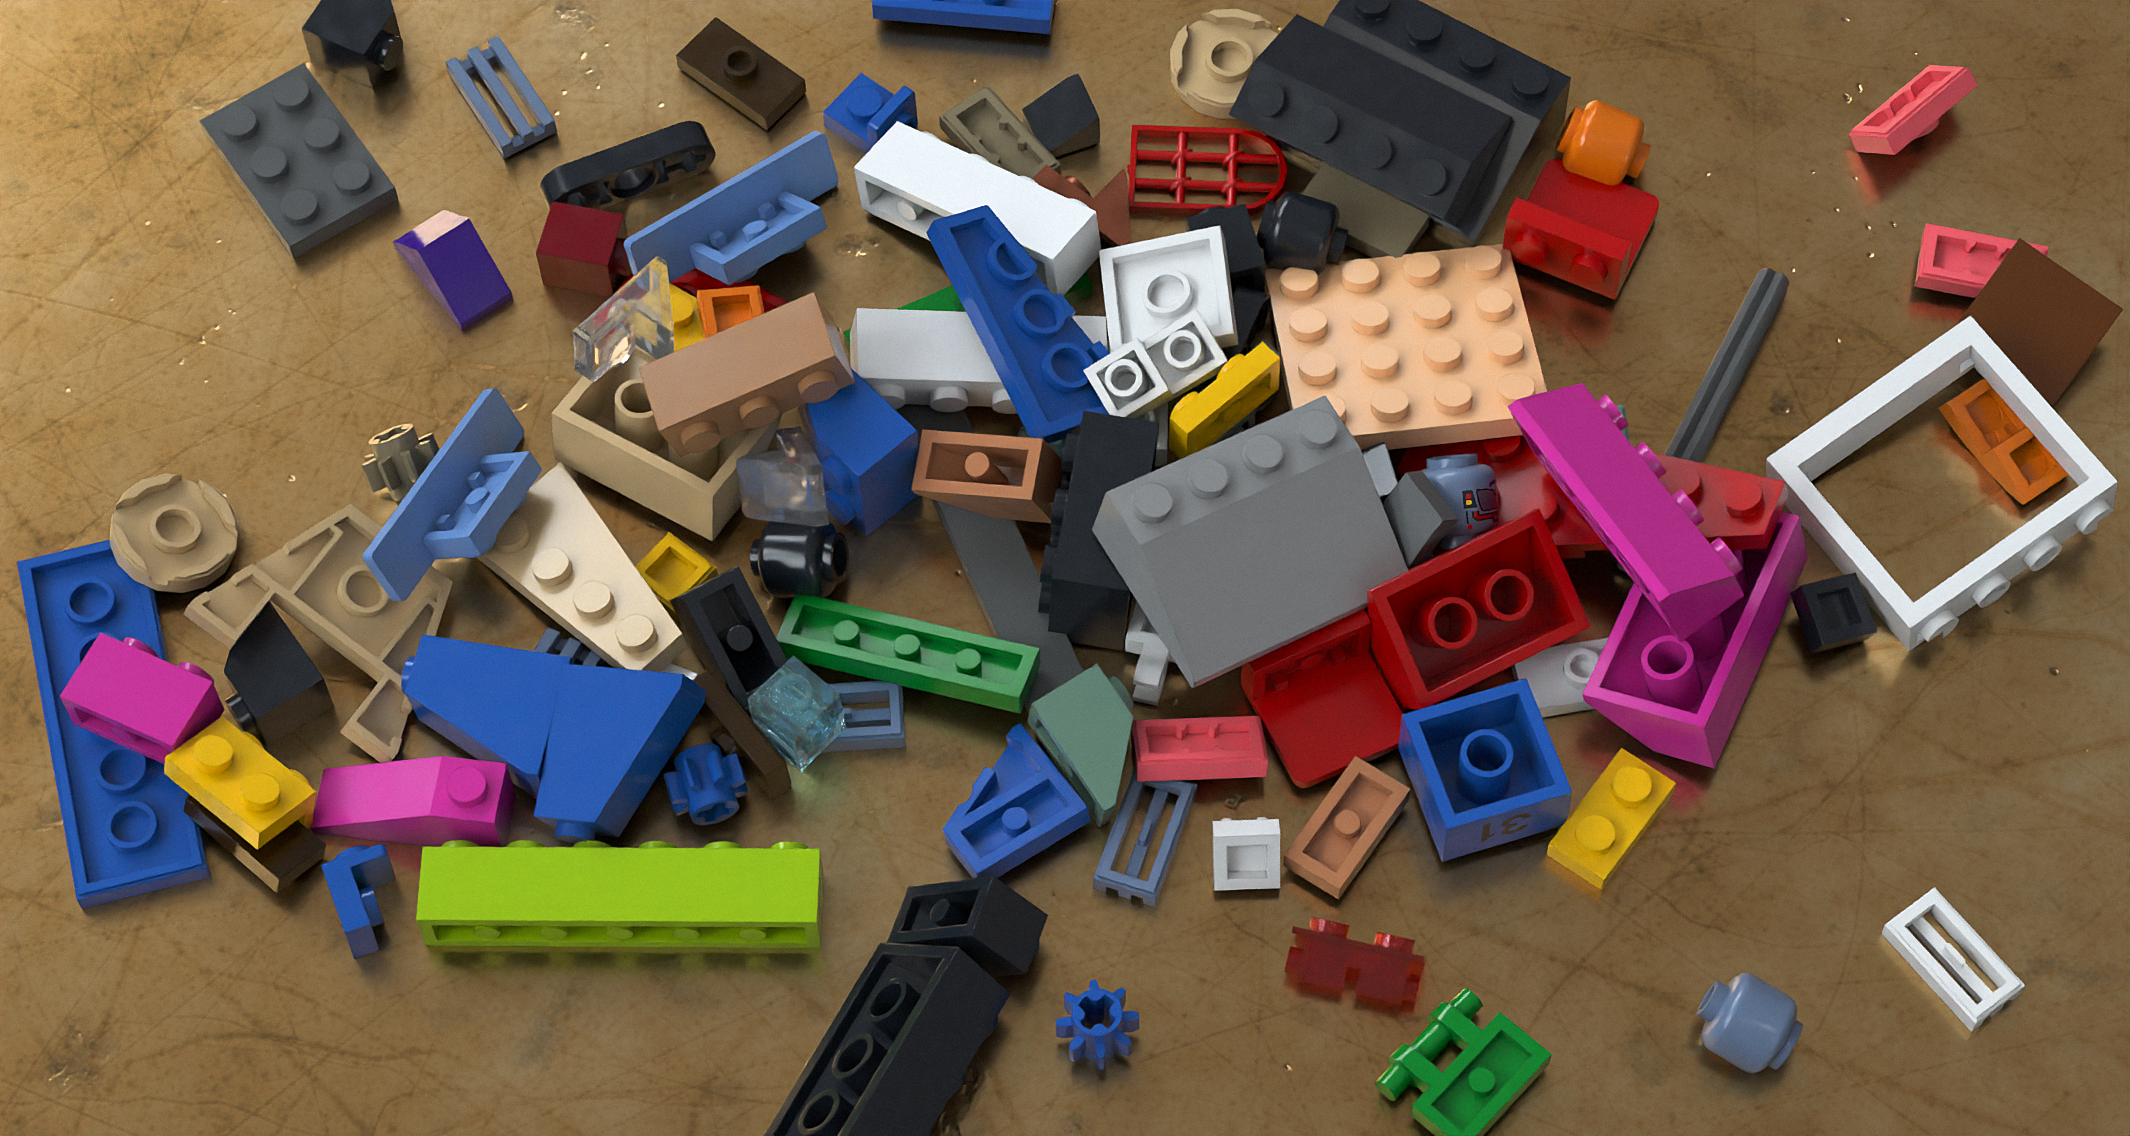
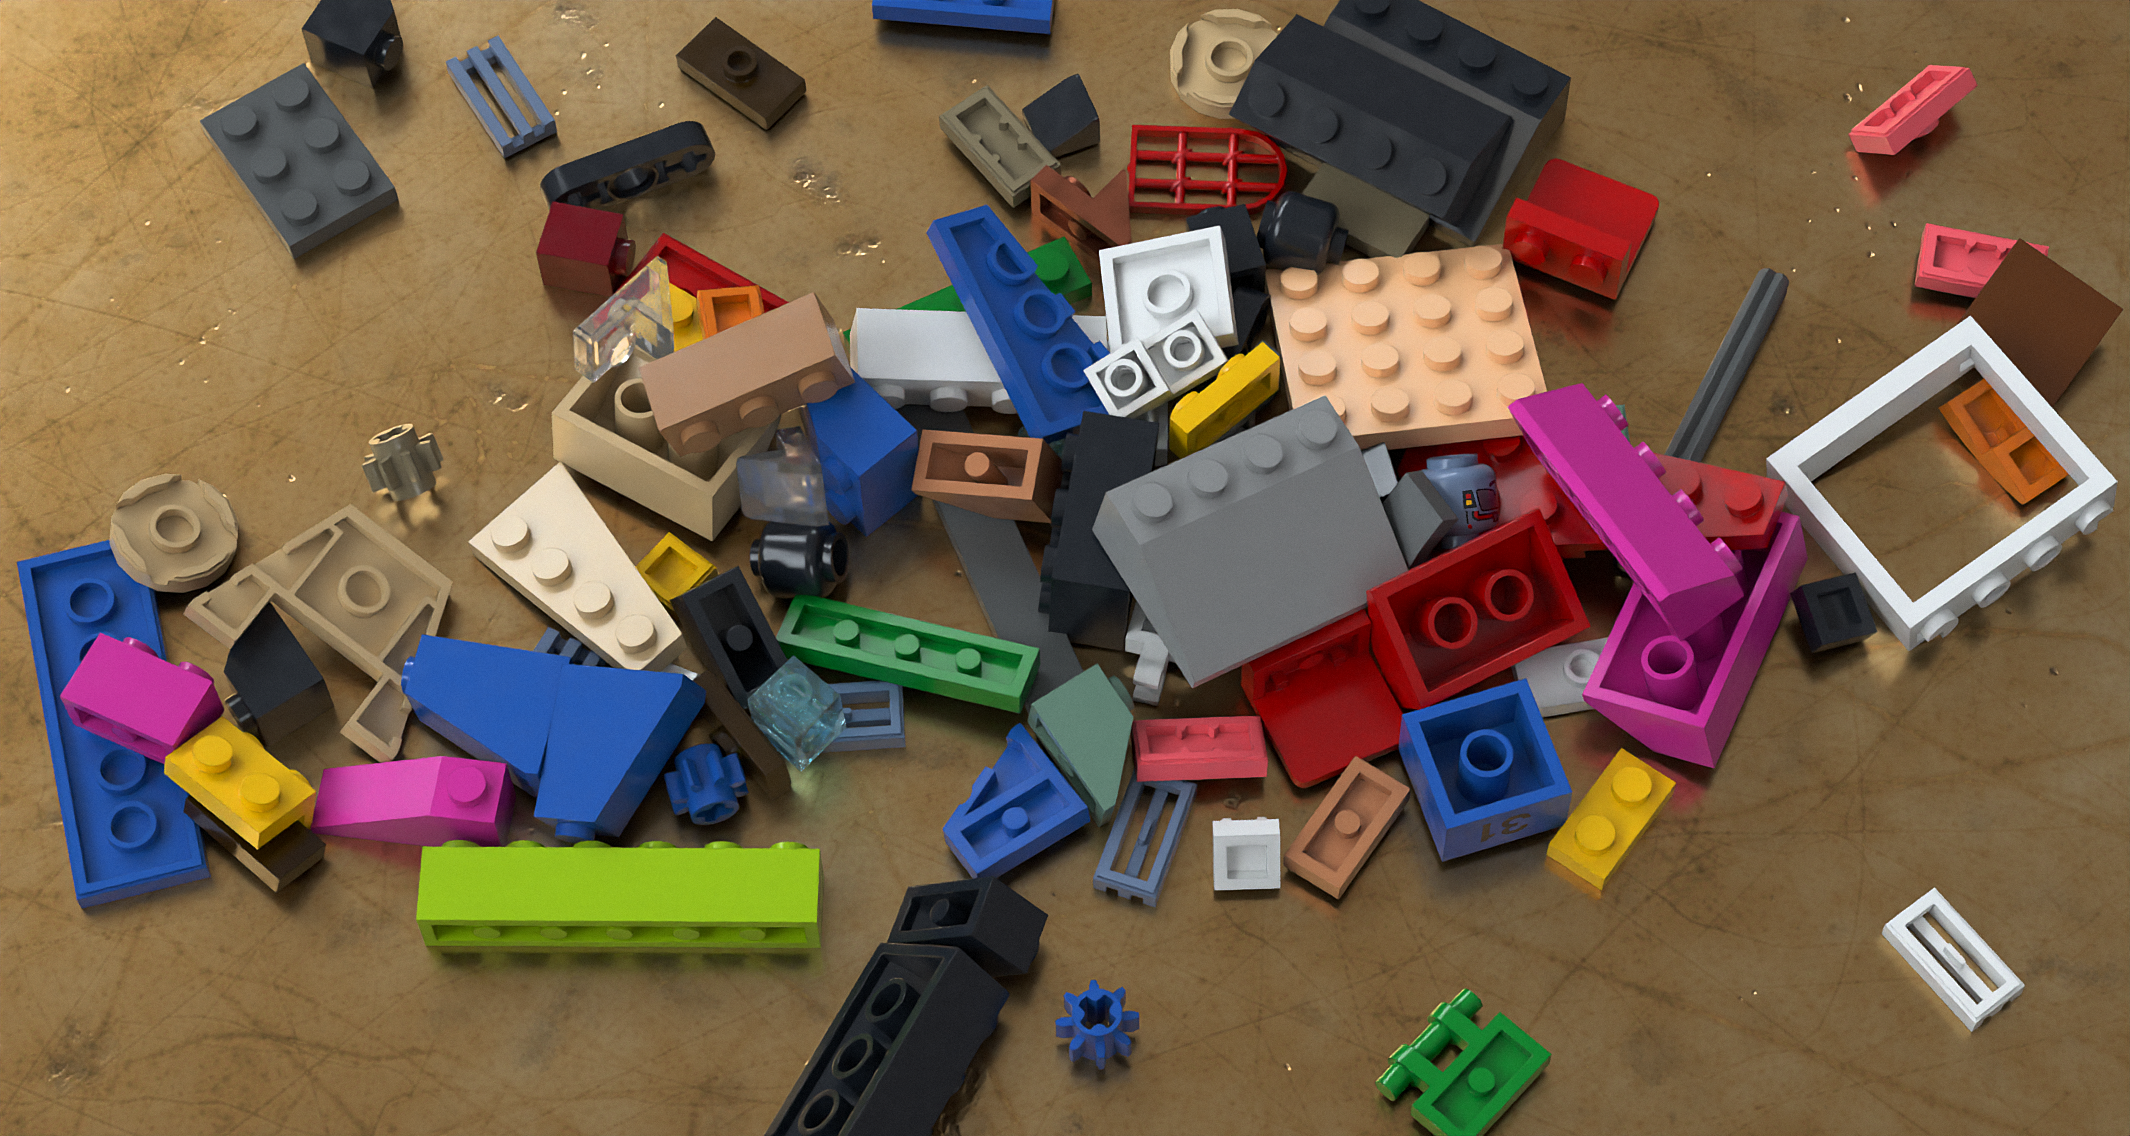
(351, 883): blue bracket -> none
(455, 267): dark purple slope -> none
(457, 498): medium blue bracket -> none
(745, 218): medium blue bracket -> none
(868, 111): blue bracket -> none
(919, 179): white brick -> none
(1382, 965): clear red hinge -> none
(1603, 143): orange head -> none
(1749, 1023): sand blue head -> none

